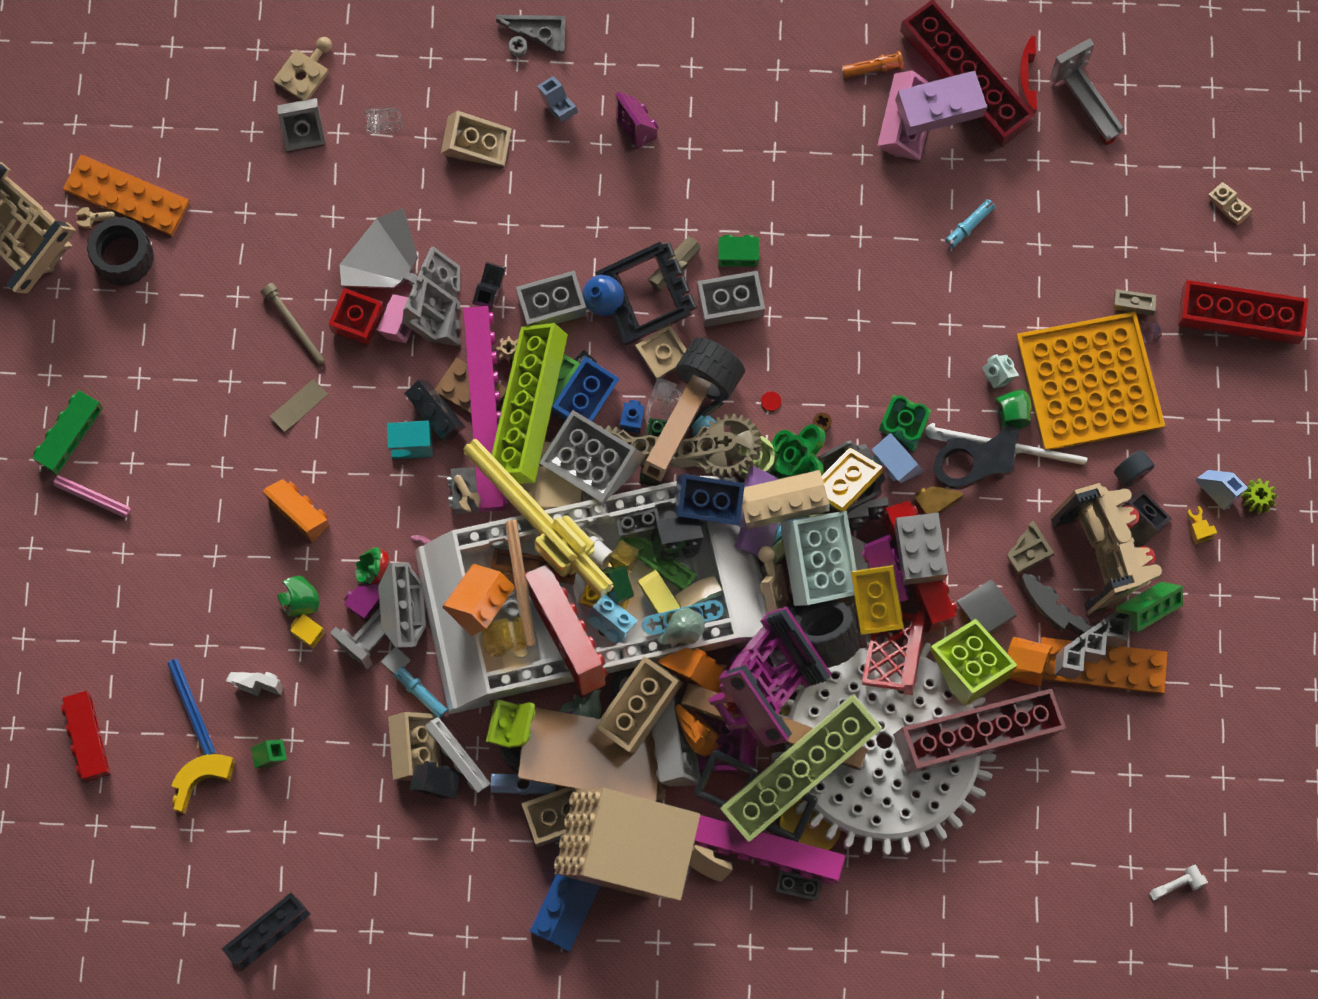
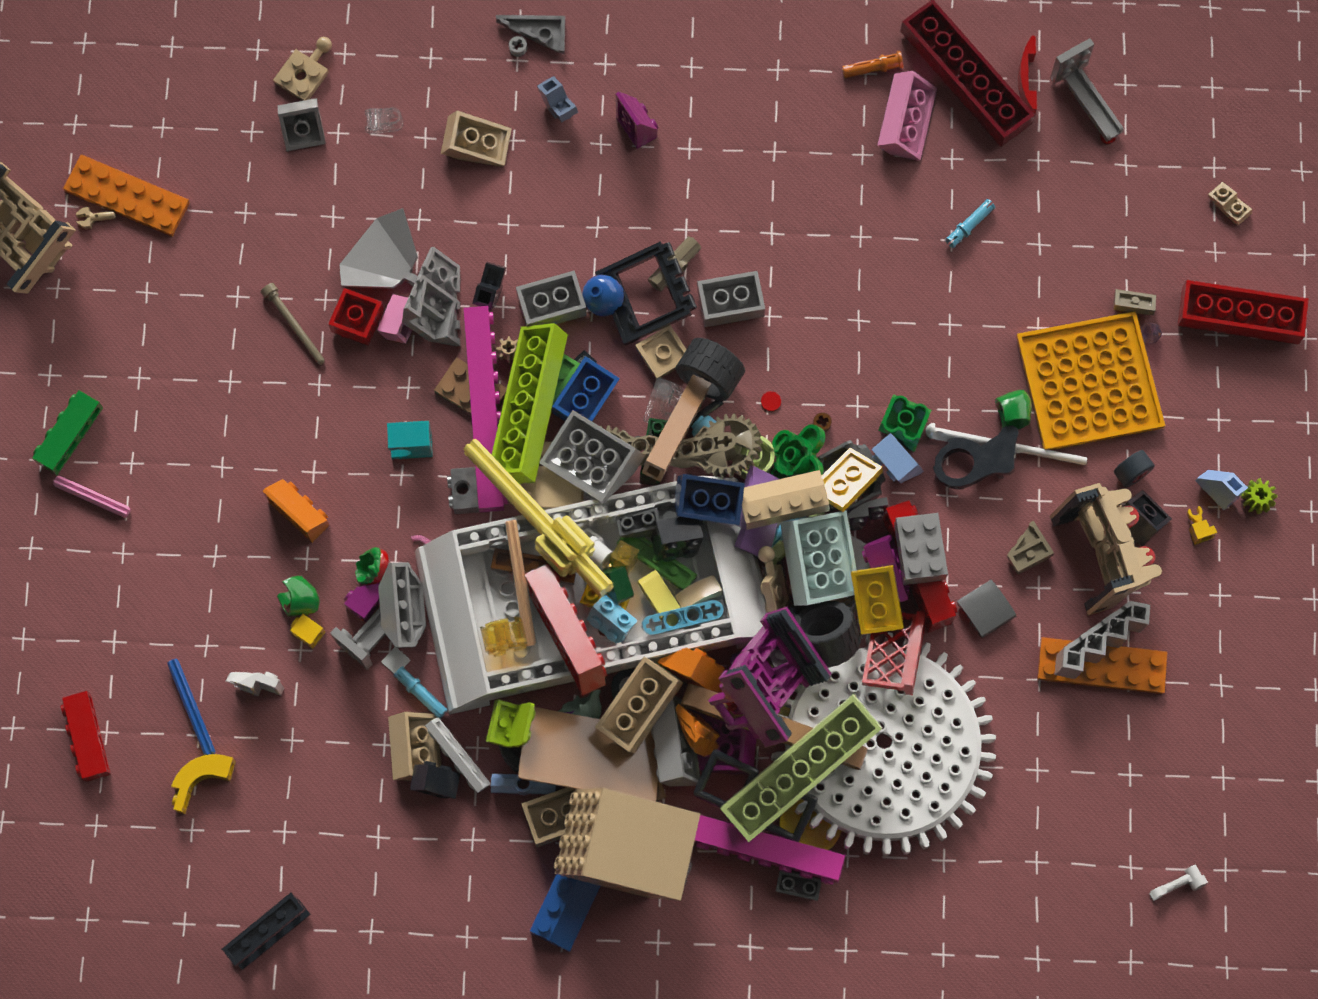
(106, 233): black tyre -> none
(268, 753): green brick -> none
(299, 405): dark tan sticker -> none
(434, 409): black brick -> none
(466, 494): tan bar -> none
(478, 598): orange slope -> none
(632, 423): blue brick -> none
(683, 627): sand green hair -> none
(705, 863): tan slope -> none
(738, 251): green brick -> none
(935, 500): pearl gold slope -> none
(941, 103): lavender brick -> none
(972, 662): lime slope -> none
(979, 731): brick -> none
(1000, 370): light aqua brick -> none
(1030, 660): orange slope -> none
(1044, 602): dark grey slope -> none
(1152, 605): green panel -> none

